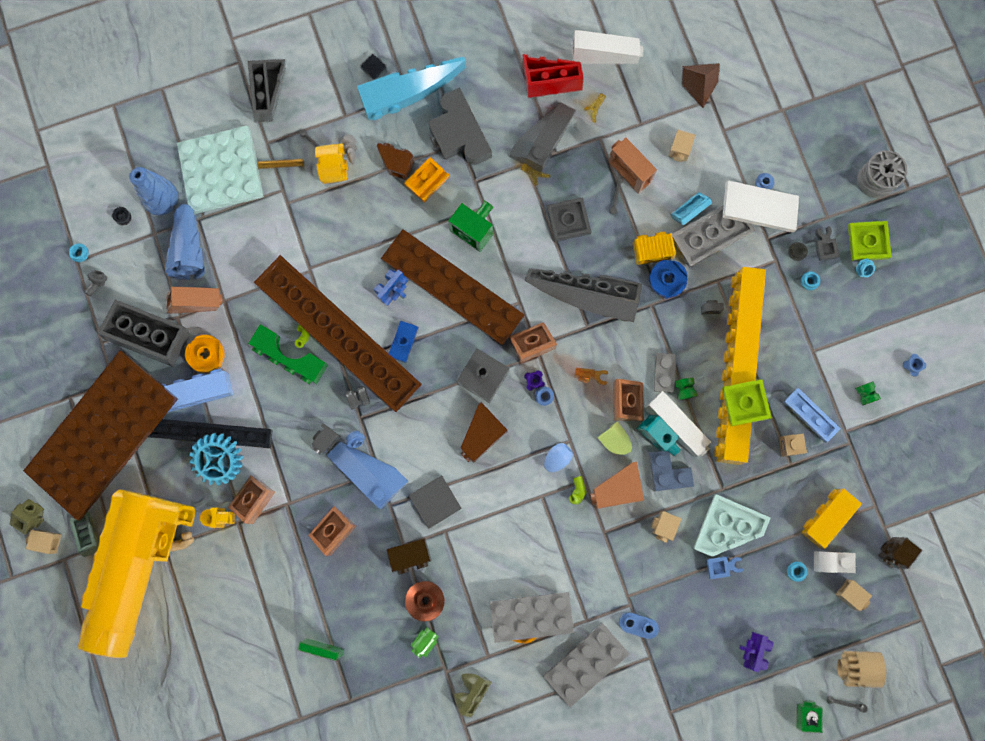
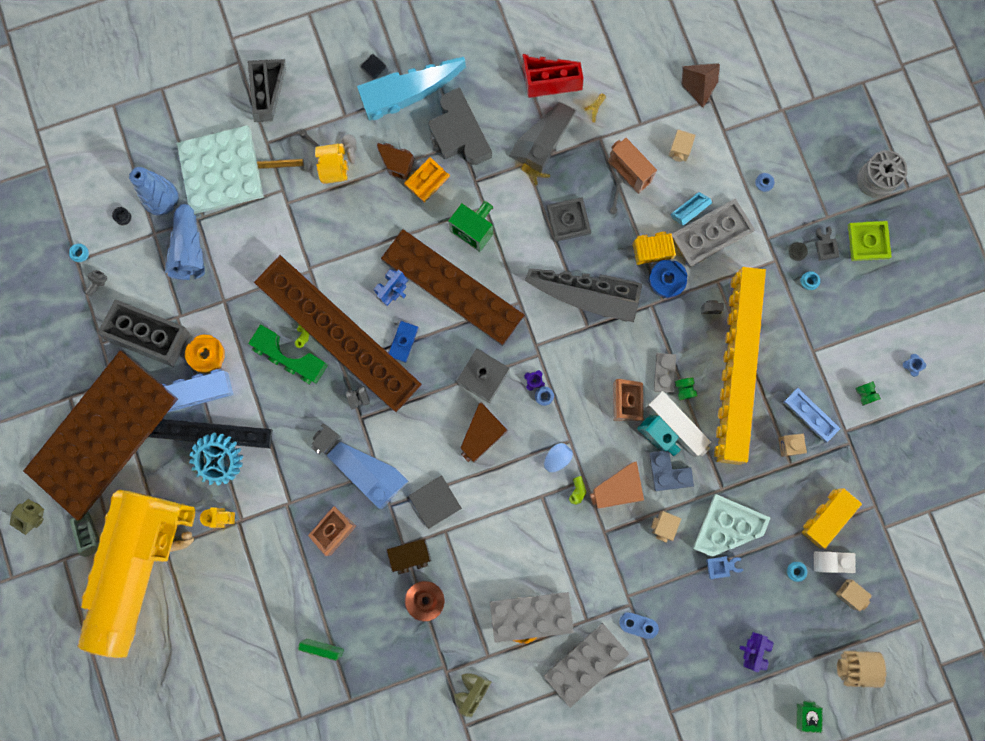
(43, 541): tan brick -> none
(192, 299): nougat slope -> none
(251, 500): nougat slope -> none
(355, 439): medium blue plate -> none
(424, 642): bright green brick -> none
(533, 342): nougat slope -> none
(586, 375): clear orange plate -> none
(605, 48): white slope -> none
(616, 440): yellowish green brick -> none
(746, 402): lime plate -> none
(760, 206): white tile -> none
(863, 708): dark grey hinge -> none
(865, 268): medium azure plate -> none
(899, 553): dark brown brick -> none

